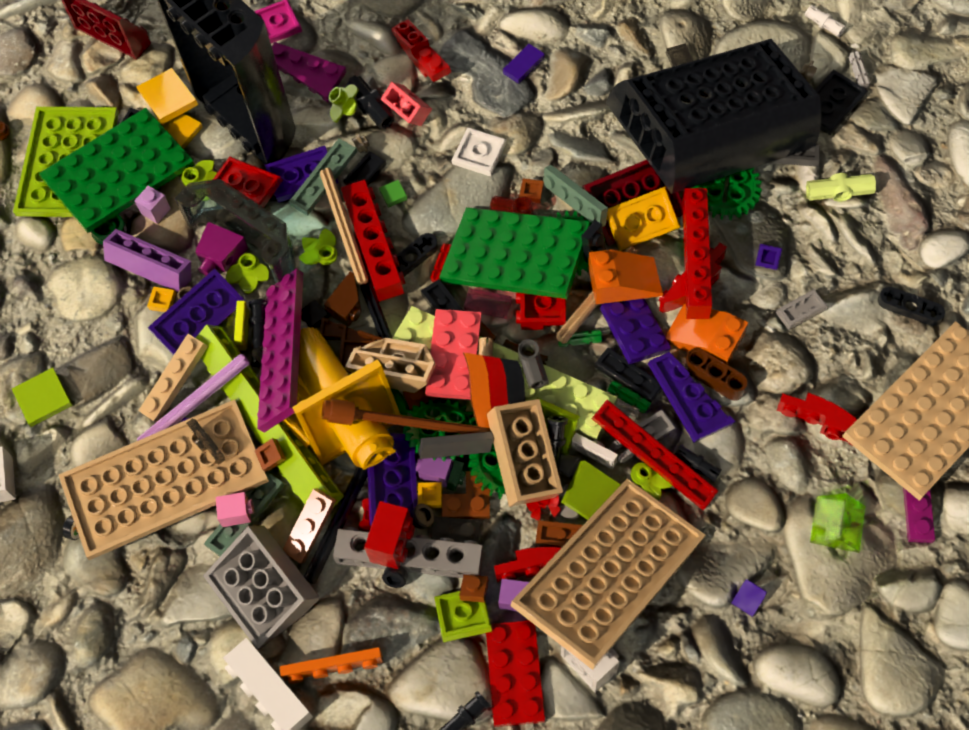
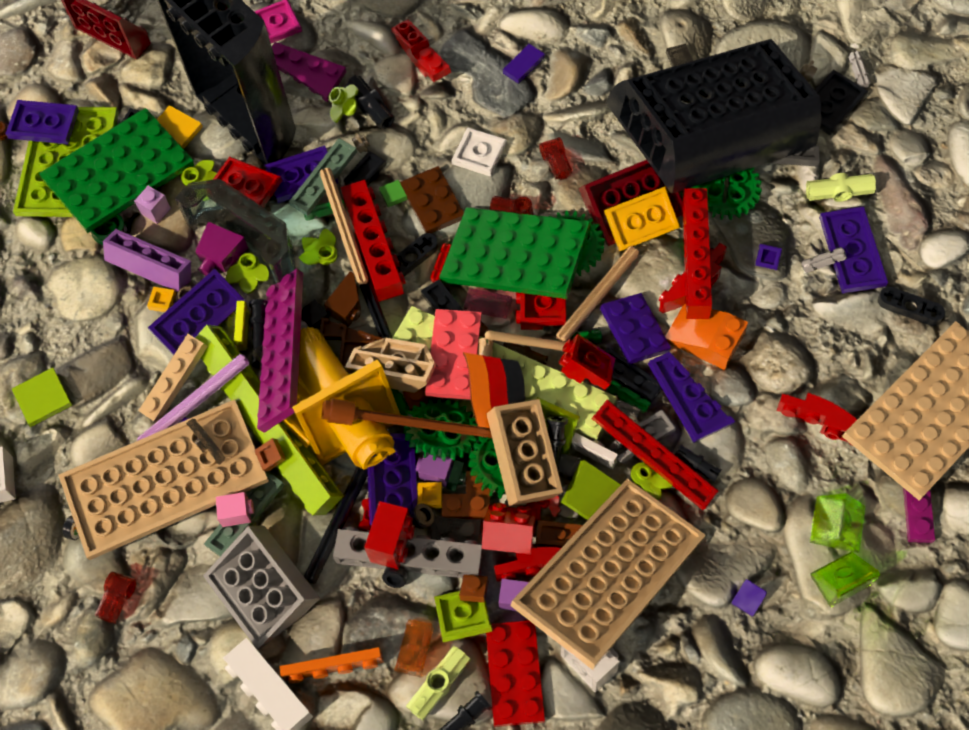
(42, 122): none -> dark purple plate
(117, 590): none -> clear red piece
(167, 96): yellow tile -> none
(309, 525): plate -> none
(320, 210): none -> green axle
(406, 104): coral brick -> none
(414, 648): none -> clear orange hinge
(427, 695): none -> yellowish green piece
(432, 200): none -> reddish brown plate
(455, 445): dark grey tile -> none
(509, 528): none -> brick
(524, 340): none -> tan piece
(532, 189): dark orange plate -> none
(532, 365): dark grey piece -> none
(554, 153): none -> clear red piece
(574, 195): sand green plate -> none
(587, 361): none -> red plate
(593, 239): black plate -> none
(622, 276): orange slope -> none
(711, 364): reddish brown beam -> none
(801, 309): light grey plate -> none
(824, 259): none -> light grey axle
(825, 21): white pin -> none
(844, 578): none -> clear neon green slope
(863, 264): none -> dark purple plate

